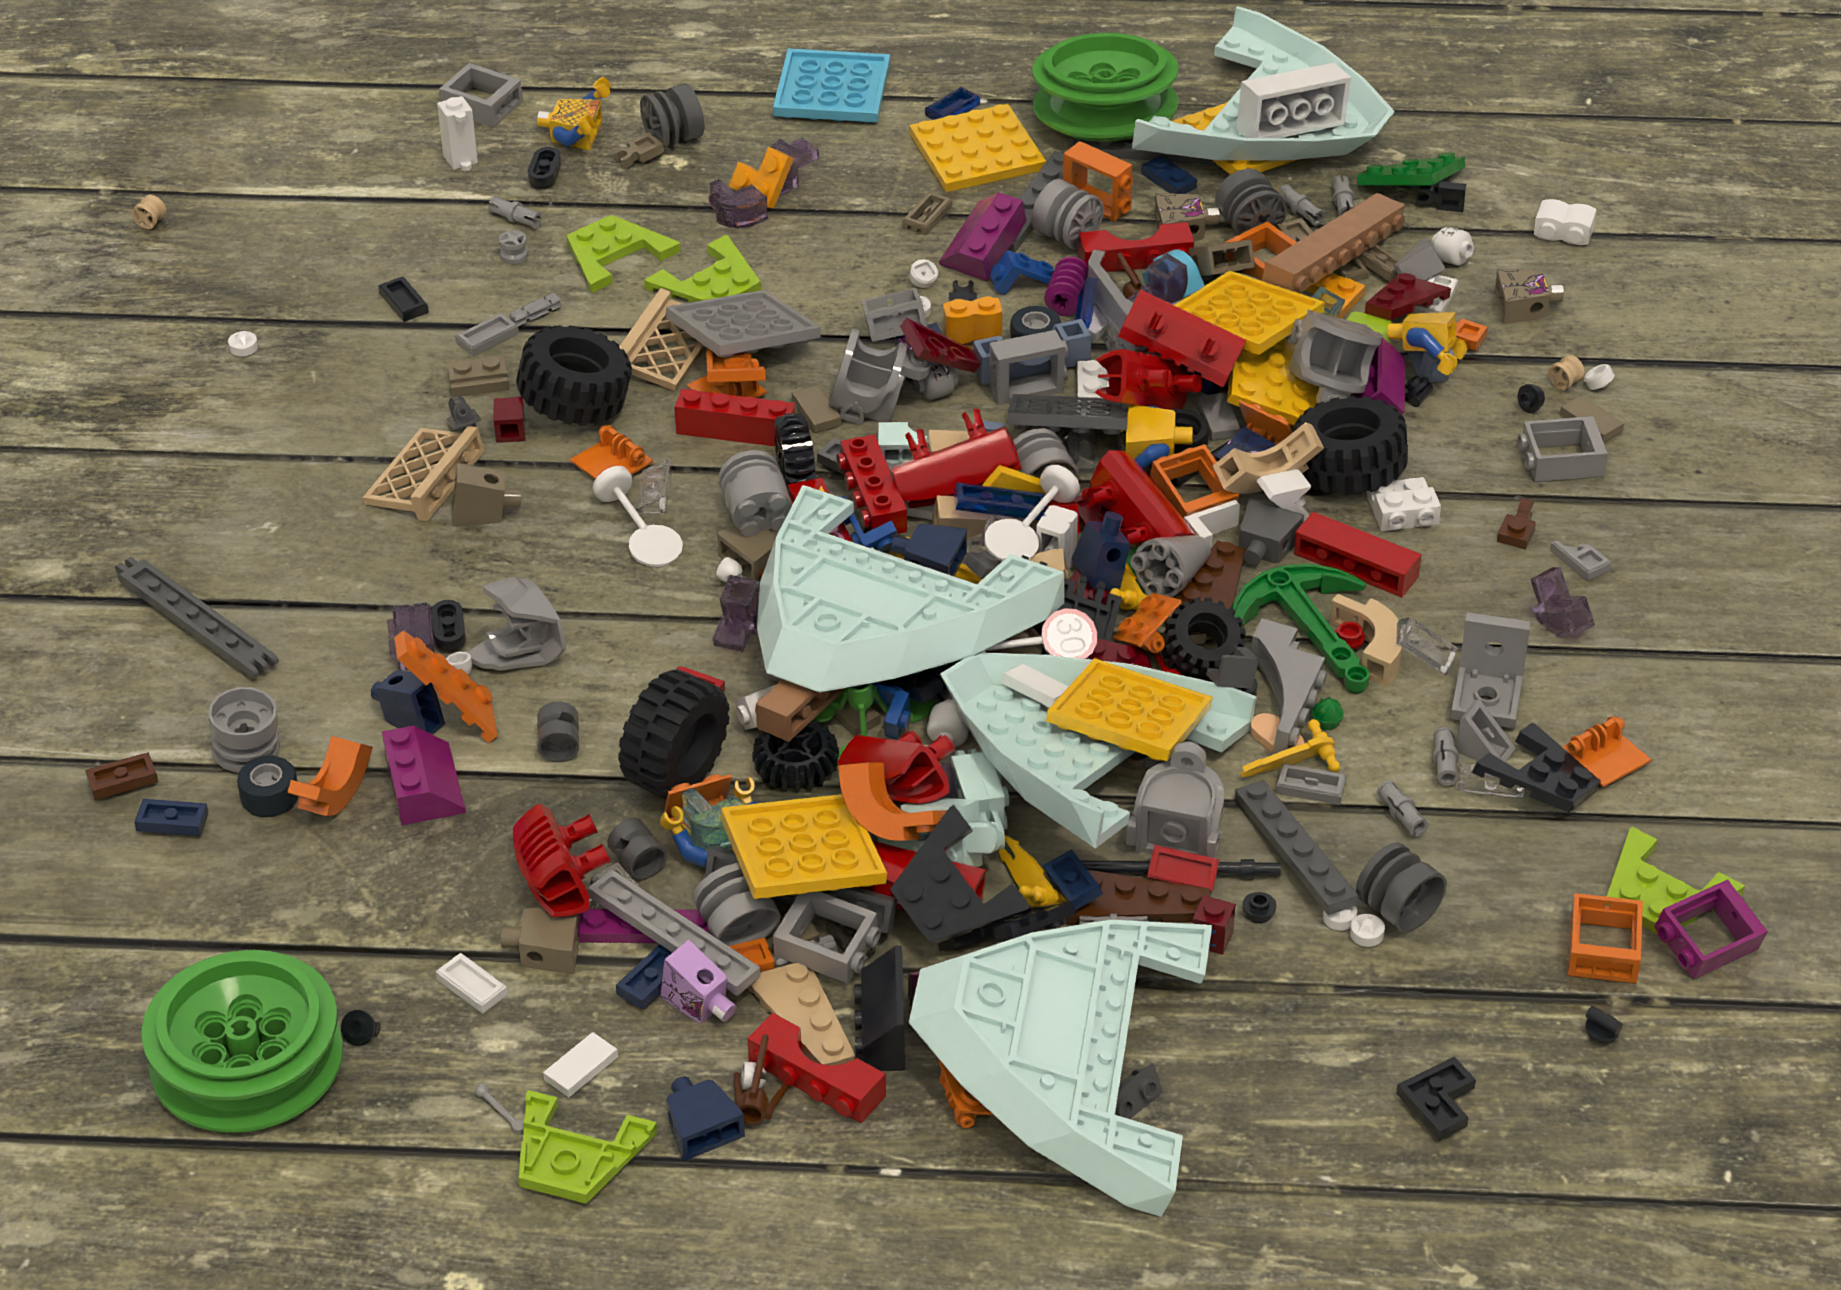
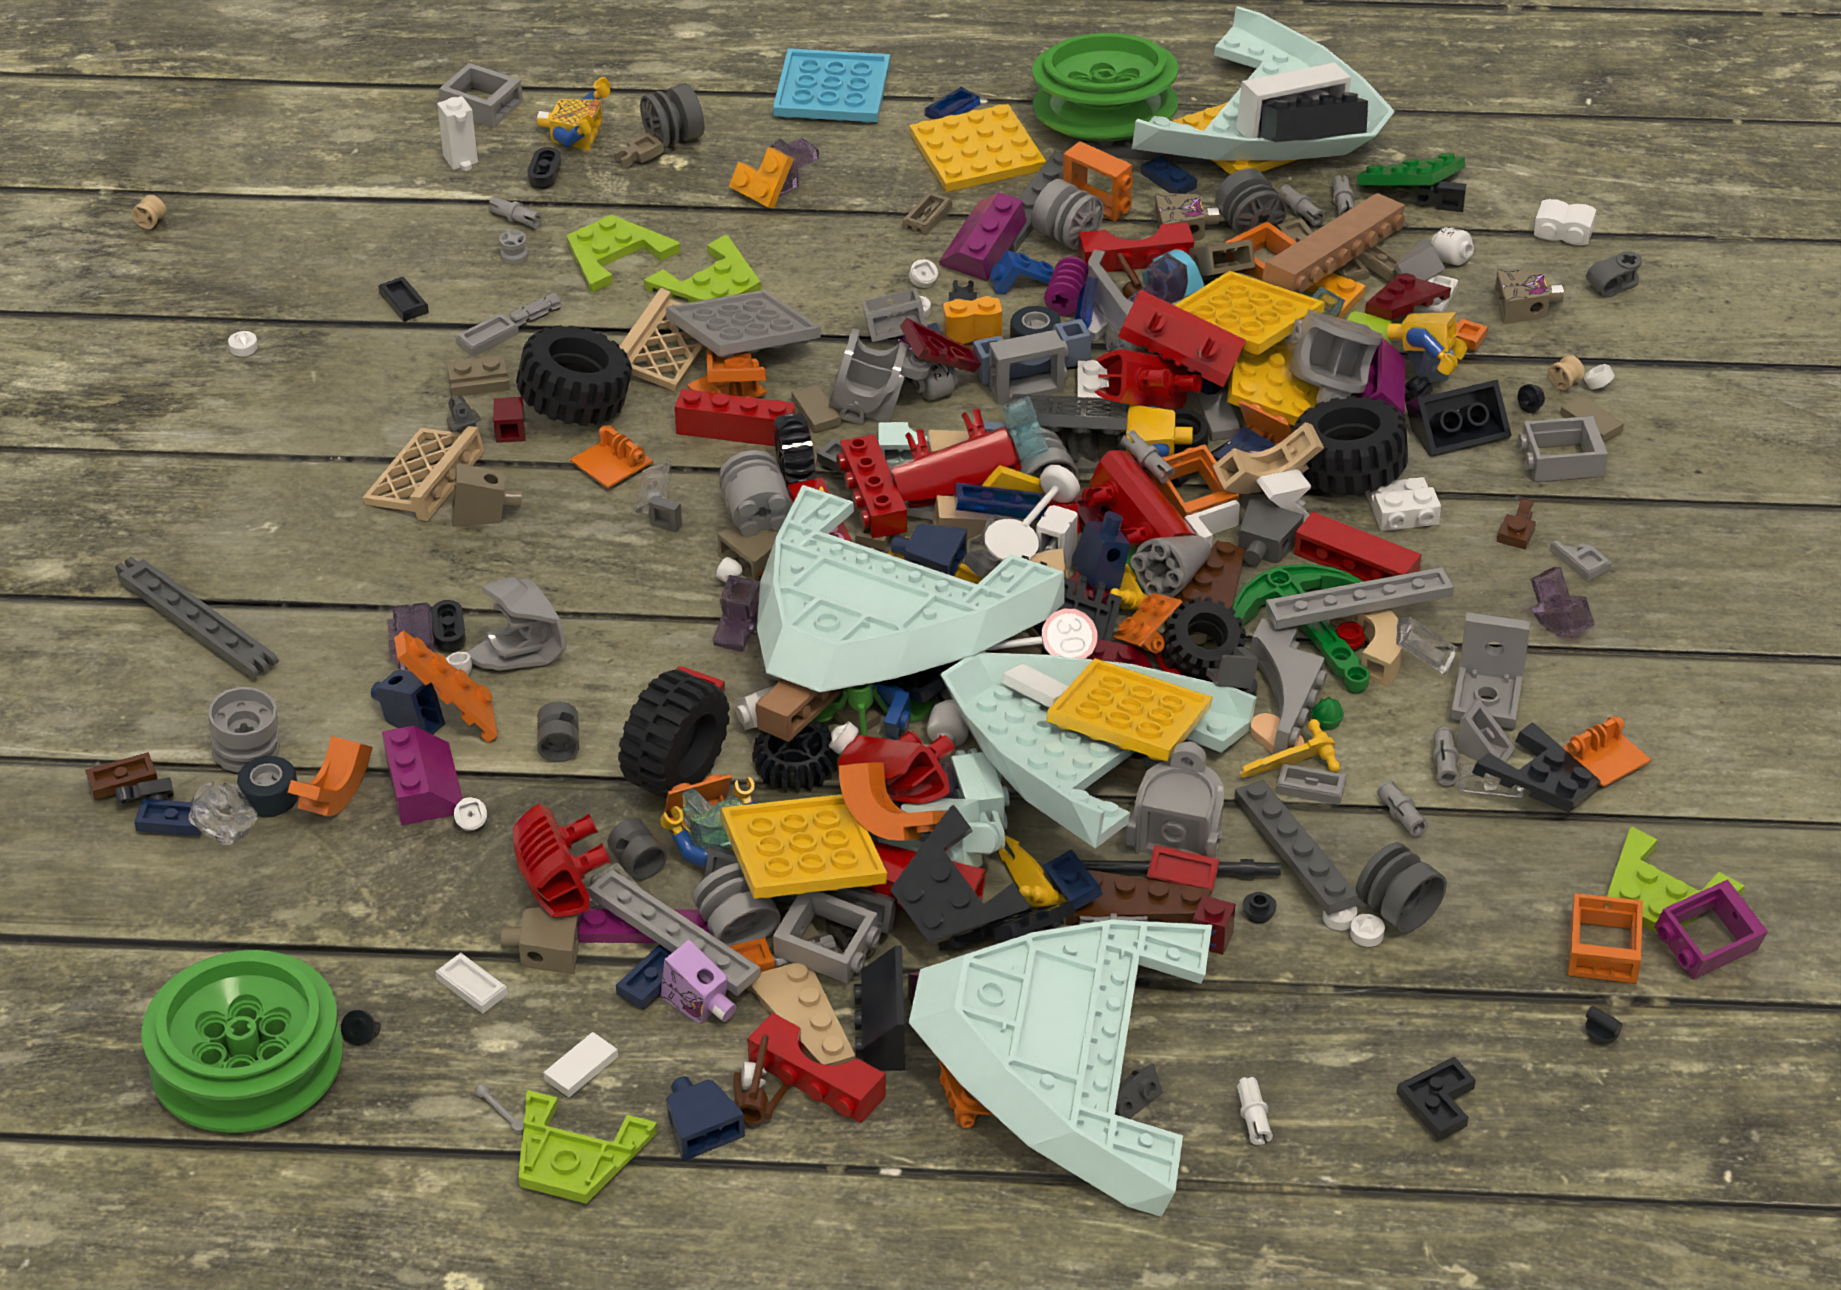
(154, 789): none -> black plate
(215, 824): none -> clear plate
(470, 814): none -> white tile
(650, 544): white piece -> none
(665, 513): none -> flat silver plate
(738, 208): brick -> none
(842, 736): none -> white tile
(878, 538): blue bracket -> none
(1024, 427): none -> clear light blue brick
(1147, 456): none -> light grey pin
(1254, 1111): none -> white axle
(1314, 118): none -> black brick
(1359, 598): none -> light grey plate
(1459, 418): none -> black slope
(1615, 273): none -> dark grey piece

